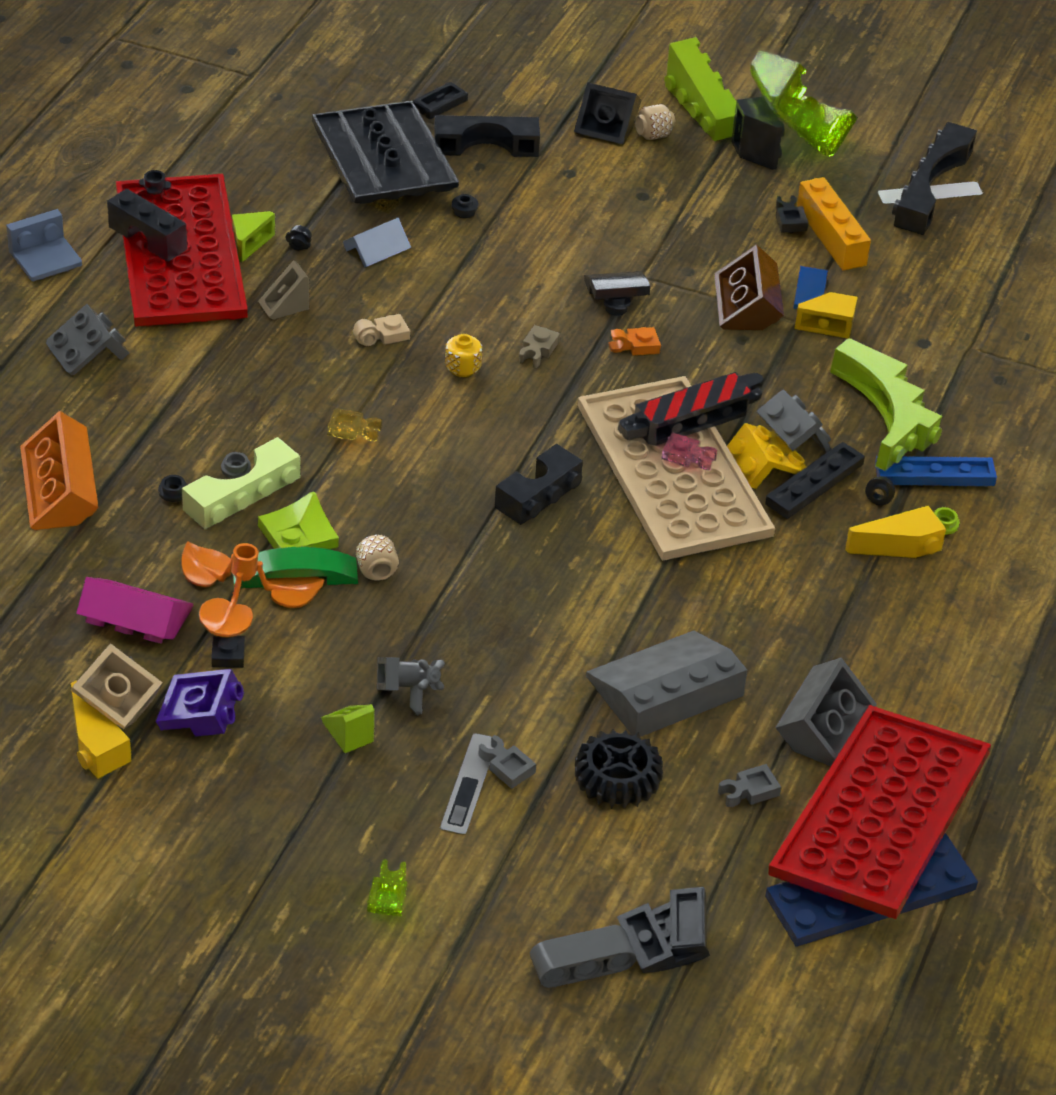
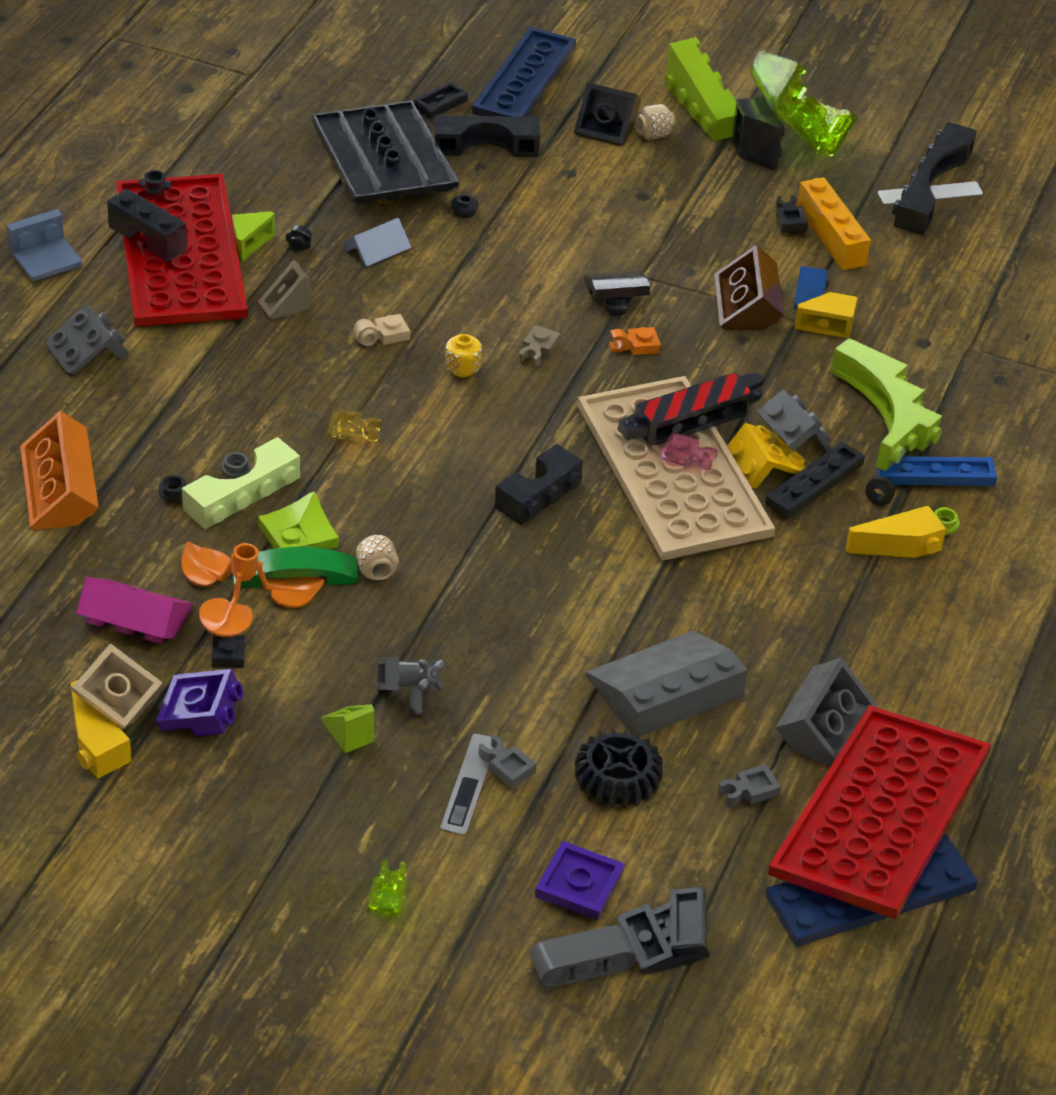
(525, 74): none -> dark blue plate
(579, 880): none -> dark purple plate

